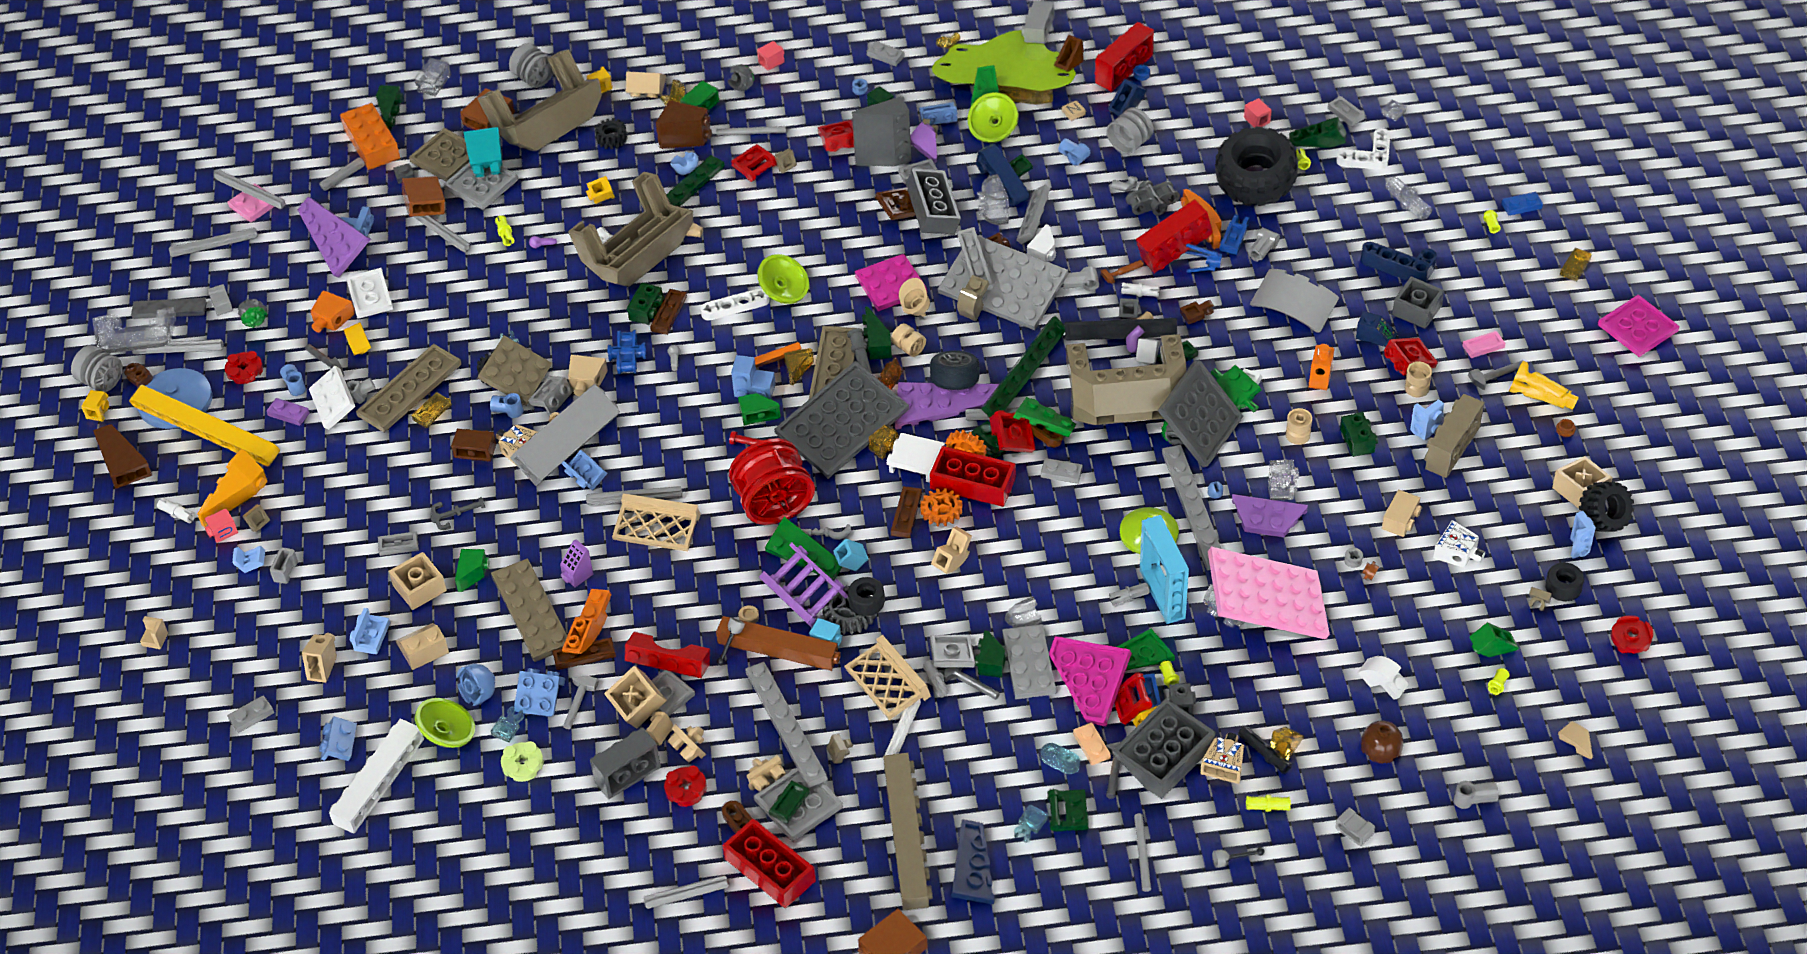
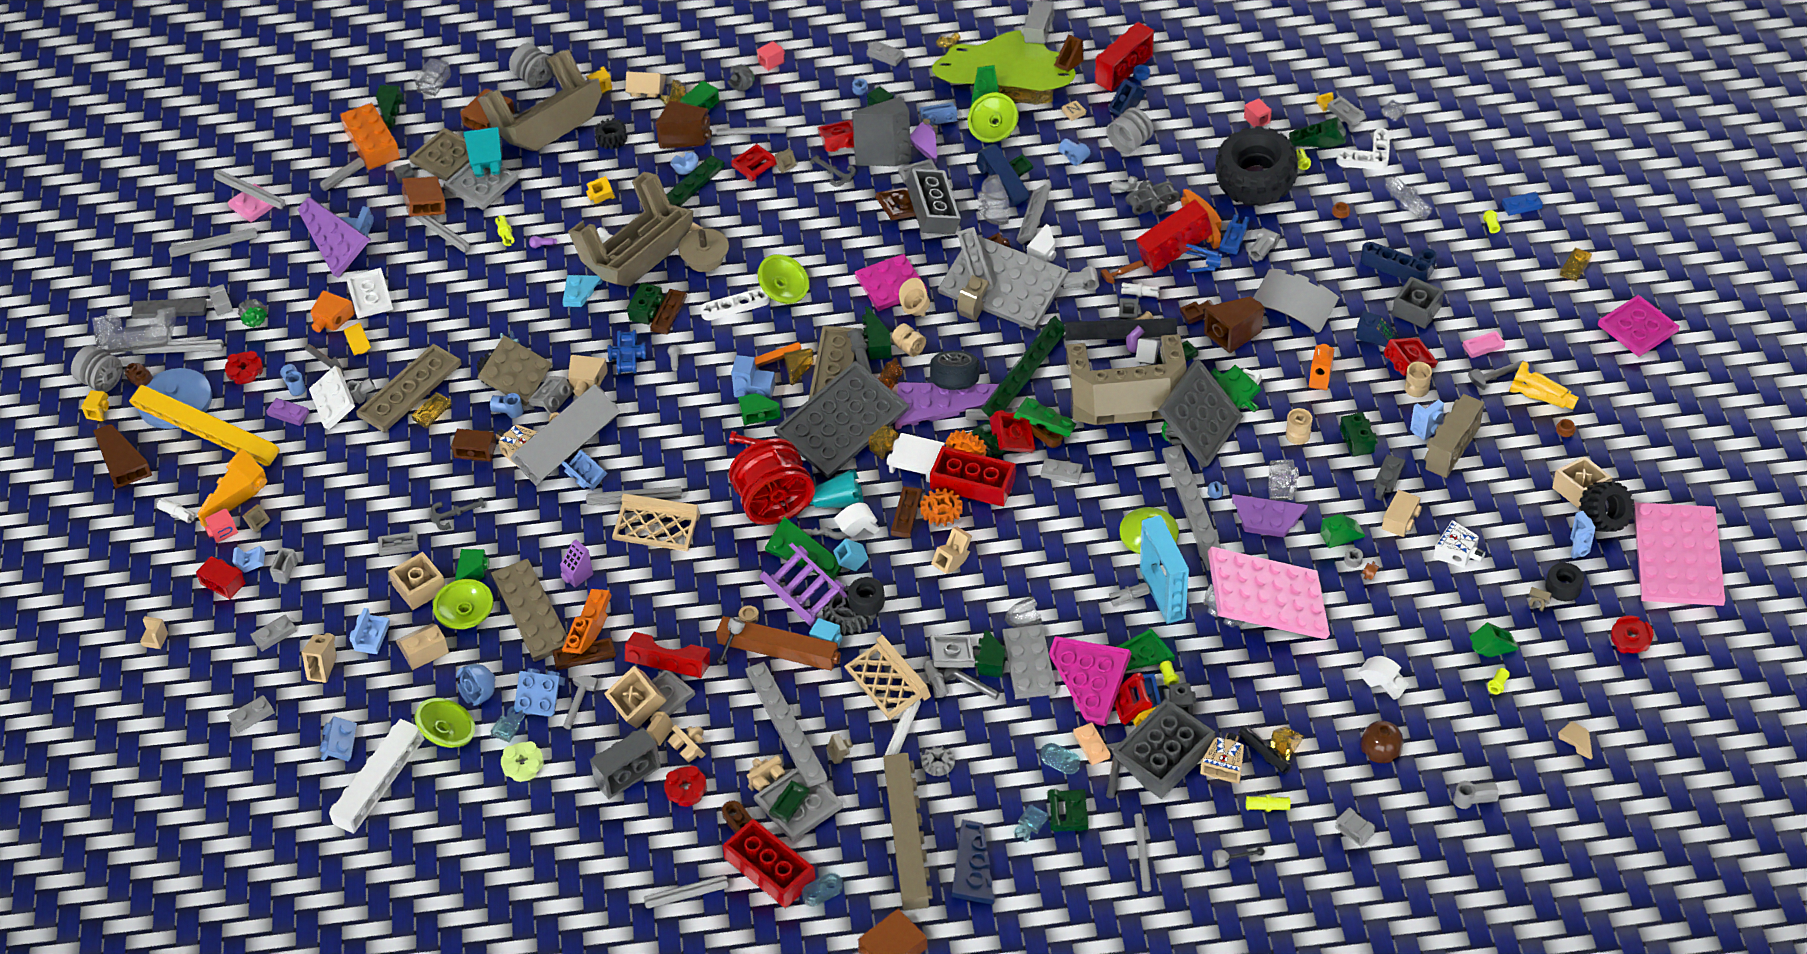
(220, 577): none -> red brick
(273, 632): none -> light grey plate
(463, 604): none -> lime dish
(578, 289): none -> medium azure wing
(704, 249): none -> dark tan piece
(821, 889): none -> clear light blue plate
(838, 492): none -> teal cone
(846, 178): none -> dark grey piece
(856, 518): none -> white brick
(938, 768): none -> light grey gear
(1233, 322): none -> reddish brown slope
(1323, 100): none -> yellow tile
(1340, 530): none -> green slope
(1341, 210): none -> dark orange plate
(1388, 475): none -> dark grey hinge
(1678, 554): none -> bright pink plate

